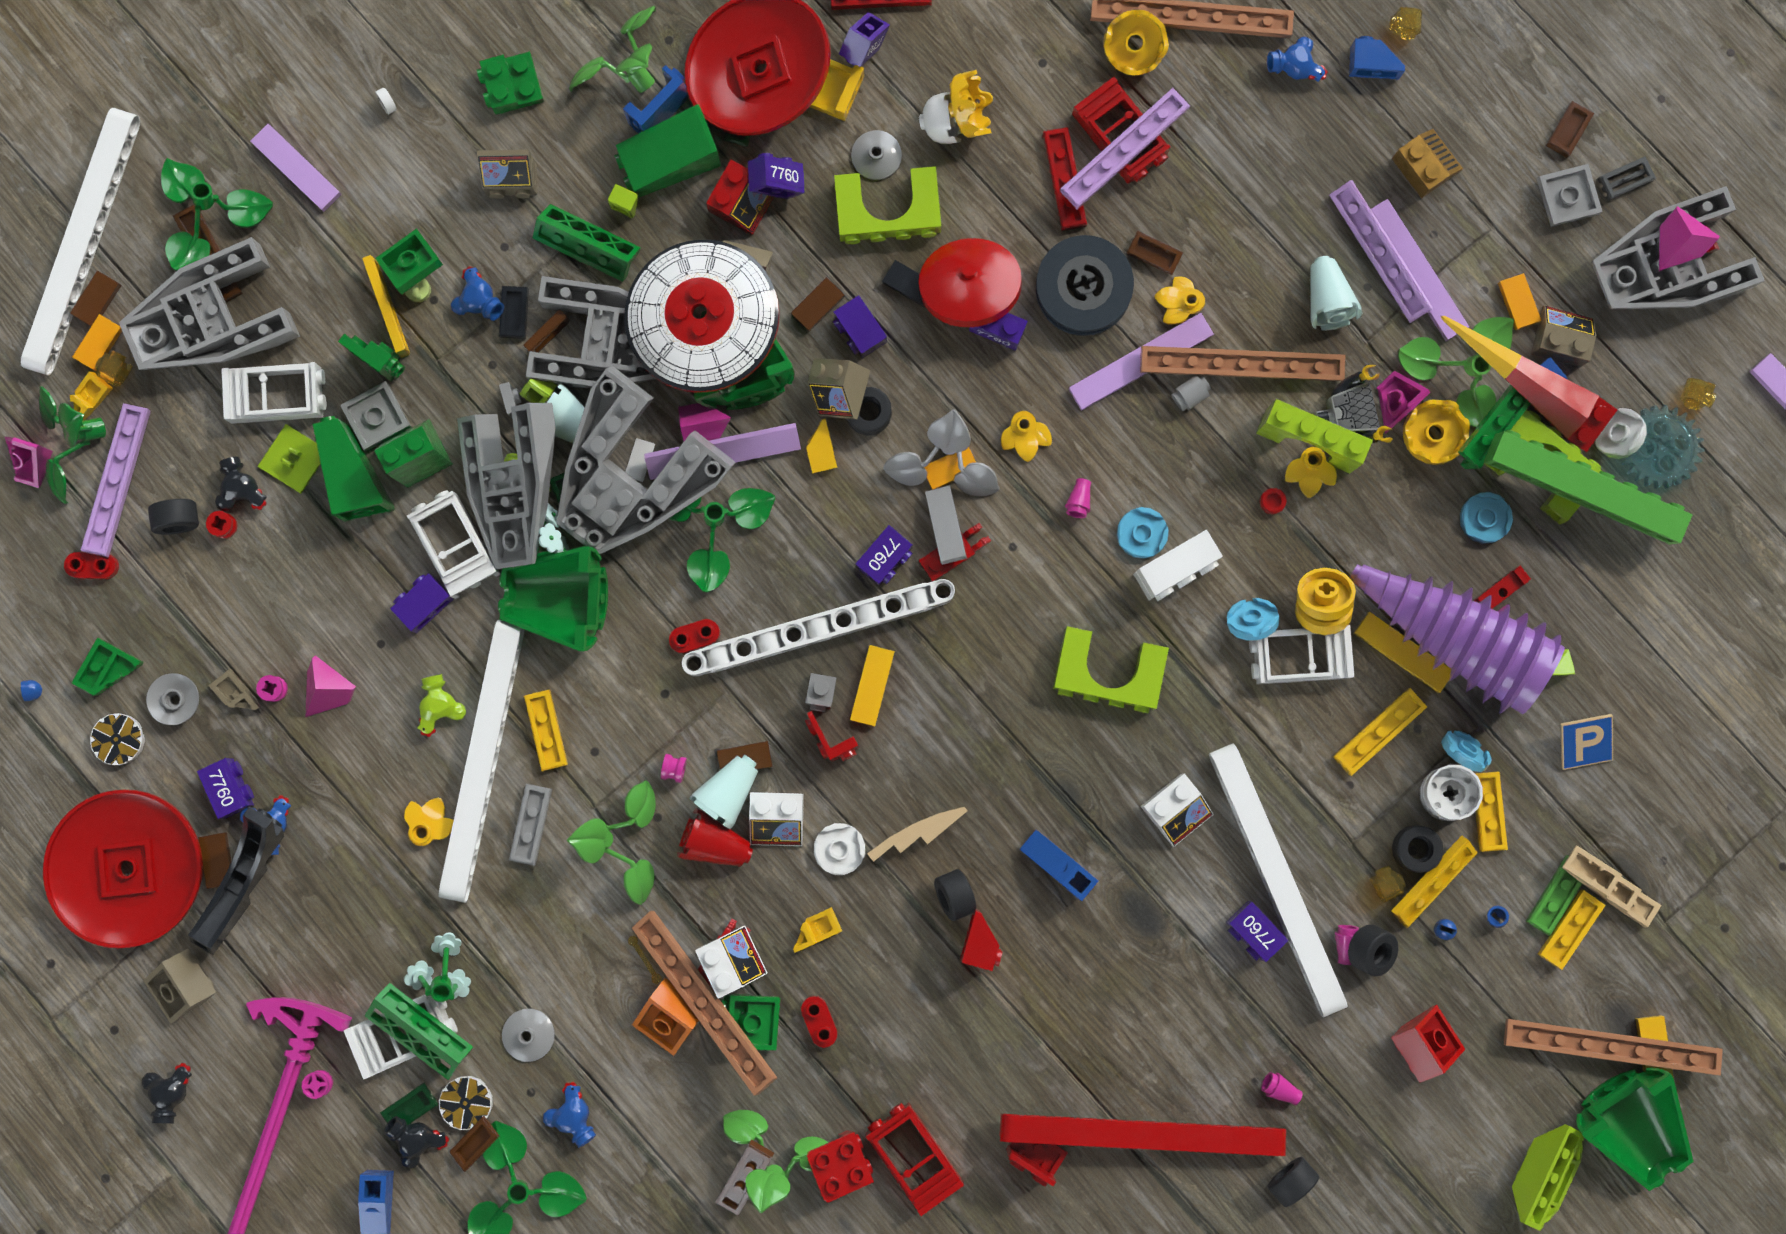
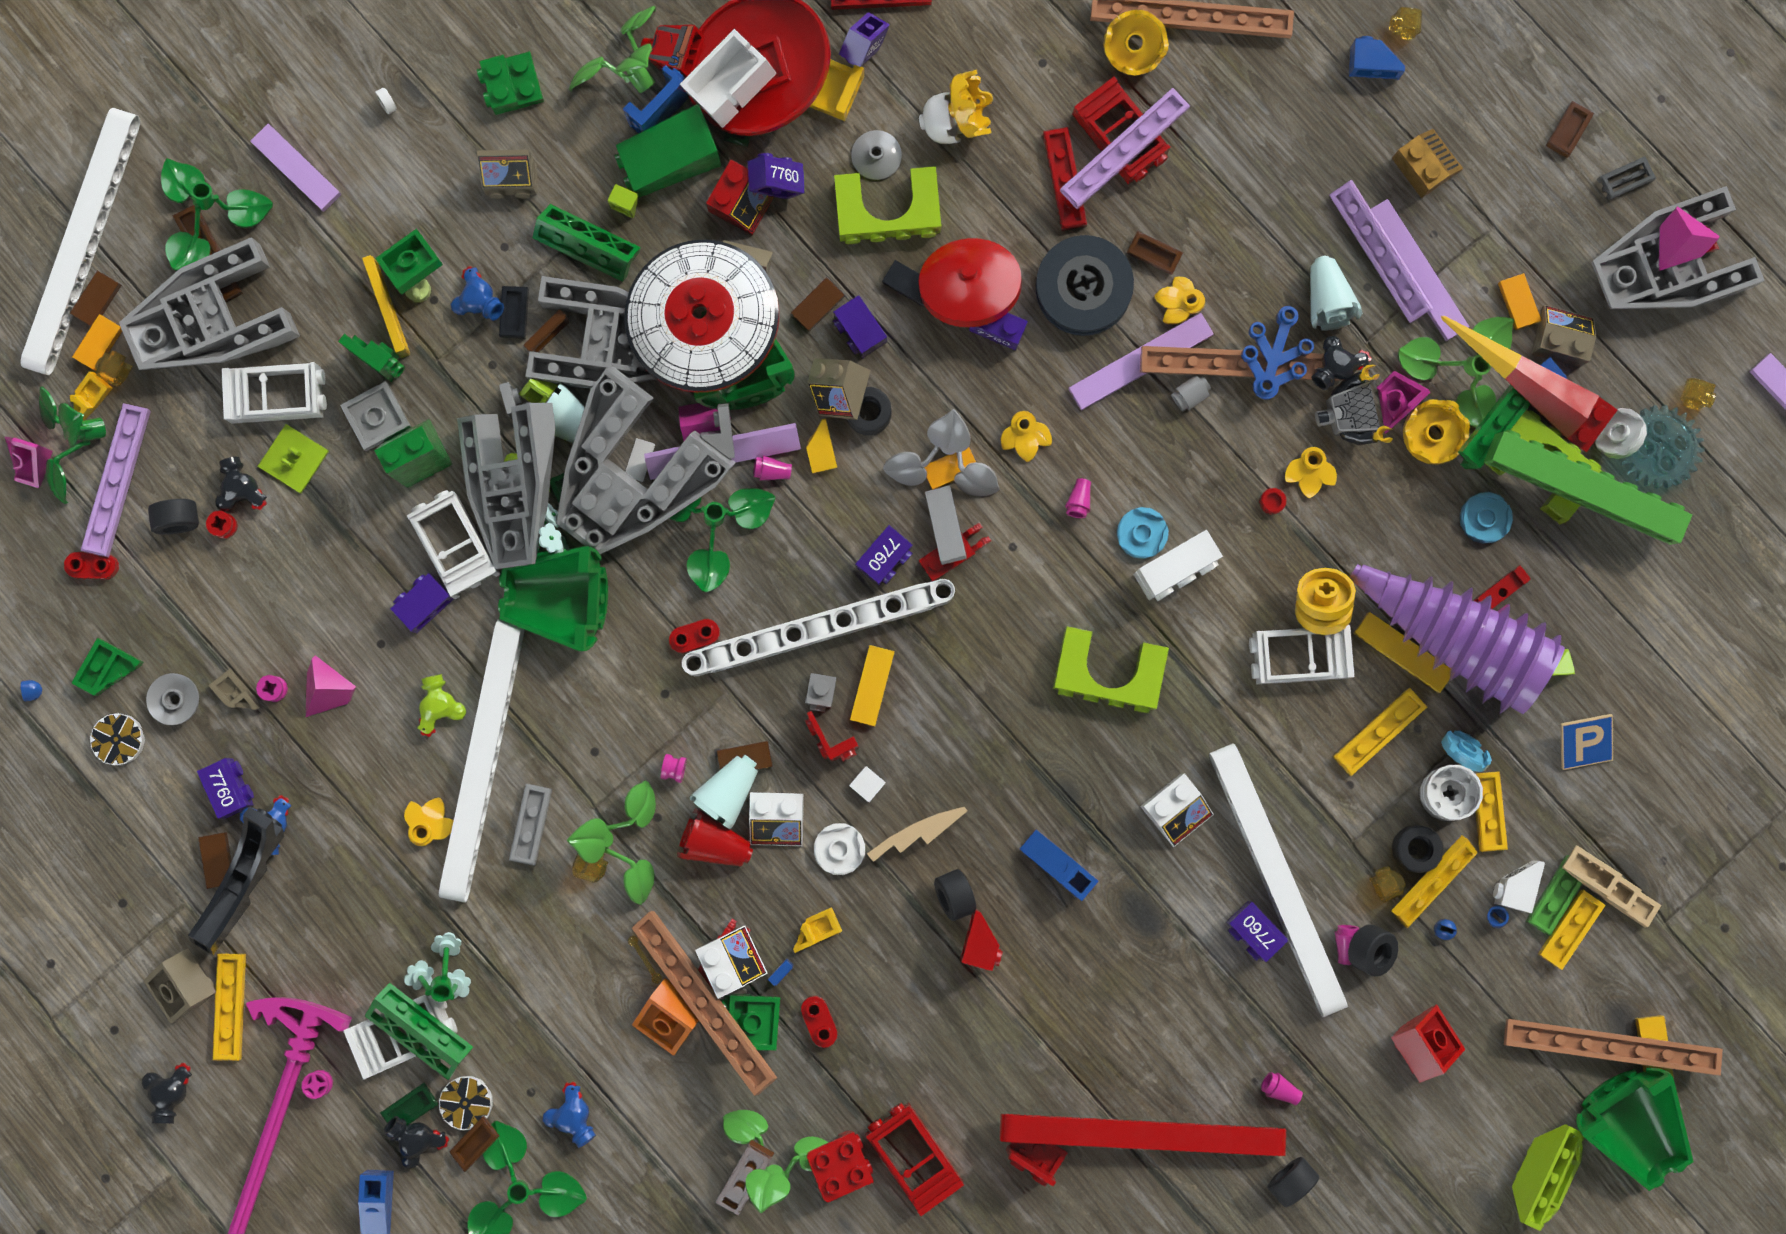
(86, 875): red dish -> none
(229, 1006): none -> yellow tile
(348, 475): green slope -> none
(541, 1033): light grey dish -> none
(545, 730): yellow tile -> none
(589, 871): none -> clear yellow plate
(675, 47): none -> red torso
(723, 438): none -> light grey slope
(728, 78): none -> white piece
(771, 469): none -> dark pink cone
(781, 972): none -> blue tile
(867, 784): none -> white tile
(1253, 619): medium azure tile -> none
(1274, 356): none -> blue plant
(1296, 61): blue animal -> none
(1338, 363): none -> black animal
(1344, 446): lime arch -> none
(1520, 887): none -> white slope
(1569, 195): light grey plate -> none

